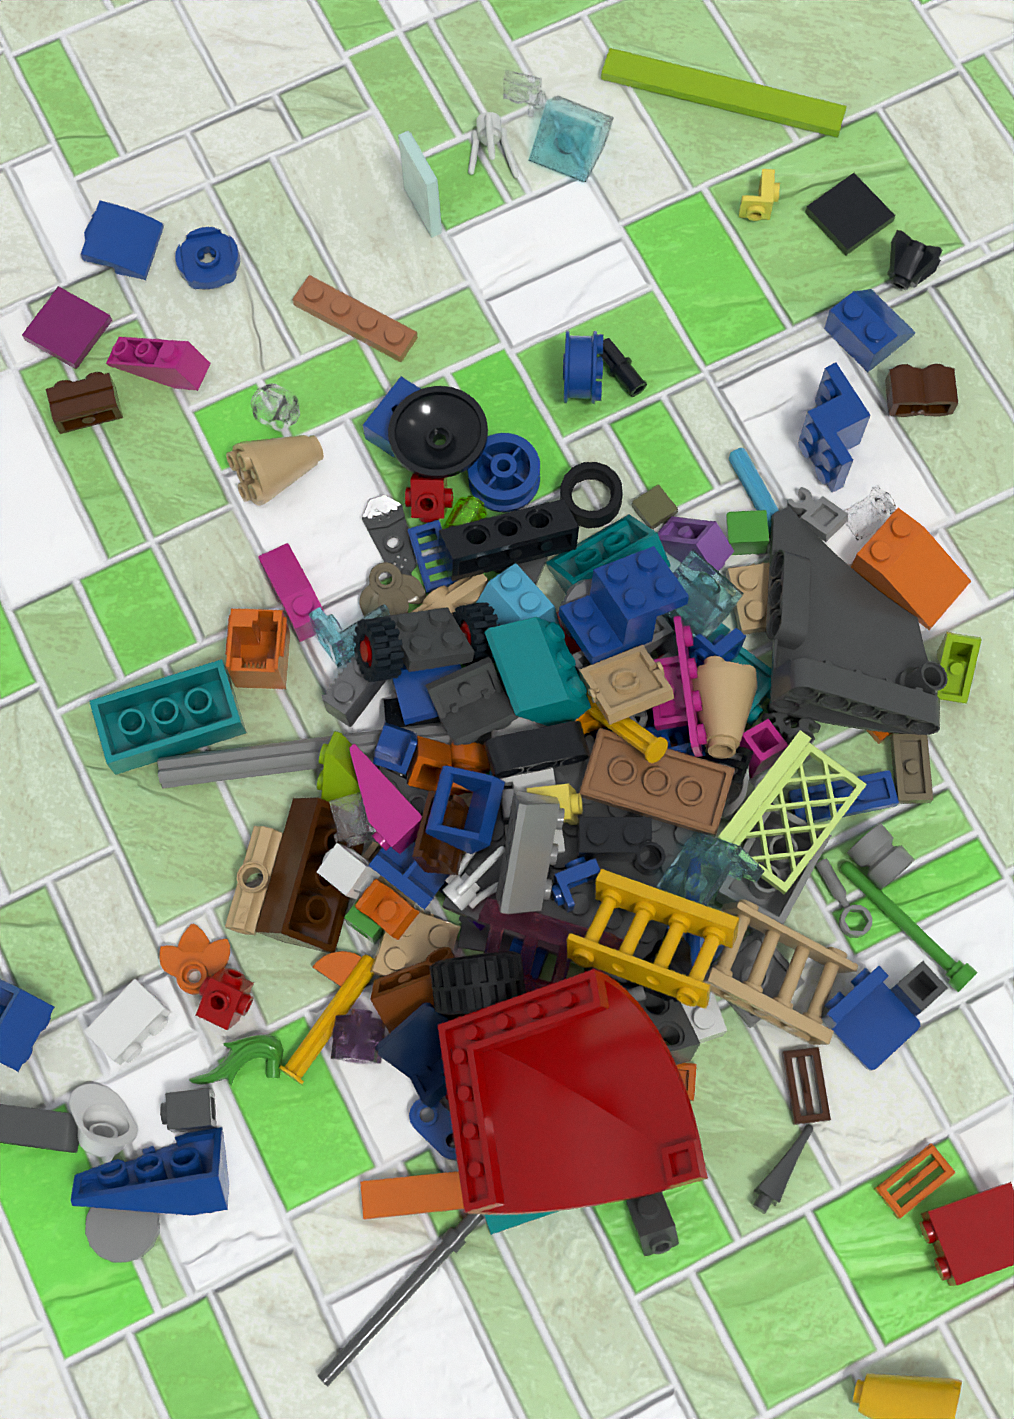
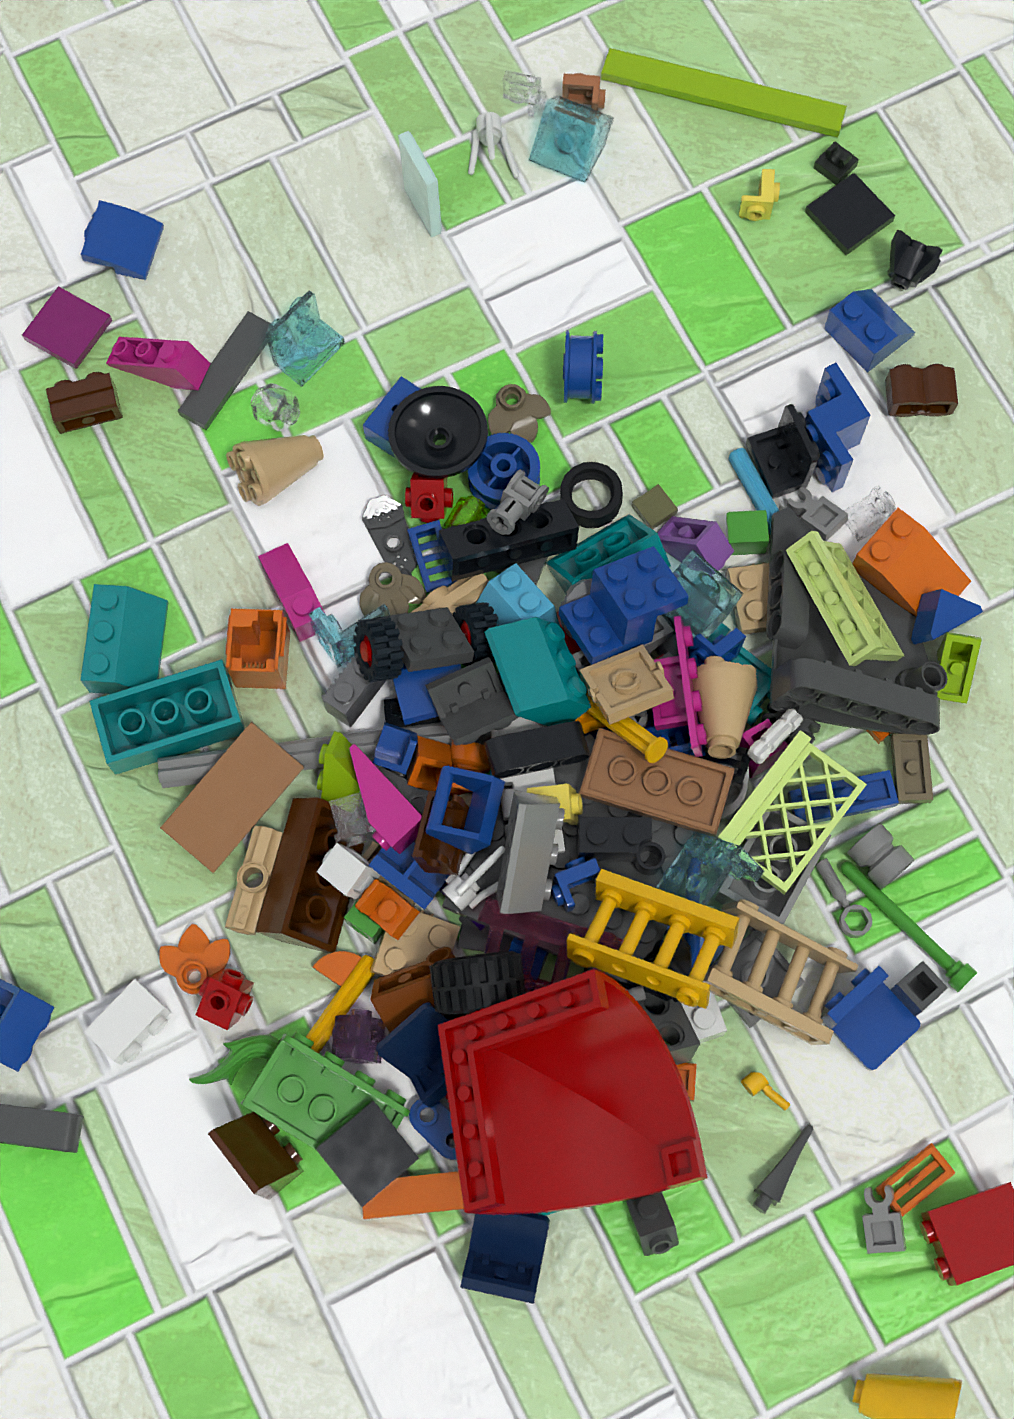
(101, 1121): white piece -> none
(121, 1233): light grey tile -> none
(123, 639): none -> teal slope
(172, 1180): blue wedge -> none
(189, 1110): dark grey brick -> none
(213, 274): blue plate -> none
(226, 371): none -> dark grey tile
(232, 797): none -> medium nougat tile
(257, 1154): none -> reddish brown slope
(301, 340): none -> clear light blue bracket
(313, 1093): none -> bright green bracket
(355, 318): nougat plate -> none
(367, 1153): none -> black tile
(452, 1241): dark grey bar -> none
(506, 1255): none -> dark blue bracket
(517, 501): none -> light grey connector
(520, 417): none -> dark tan plate
(583, 90): none -> nougat bracket
(622, 368): black axle -> none
(756, 1081): none -> yellow hand
(775, 736): none -> white axle
(785, 454): none -> black bracket
(810, 1117): reddish brown tile -> none
(836, 163): none -> pearl dark grey tile
(843, 600): none -> yellowish green fence
(883, 1228): none -> light grey plate
(940, 613): none -> blue slope

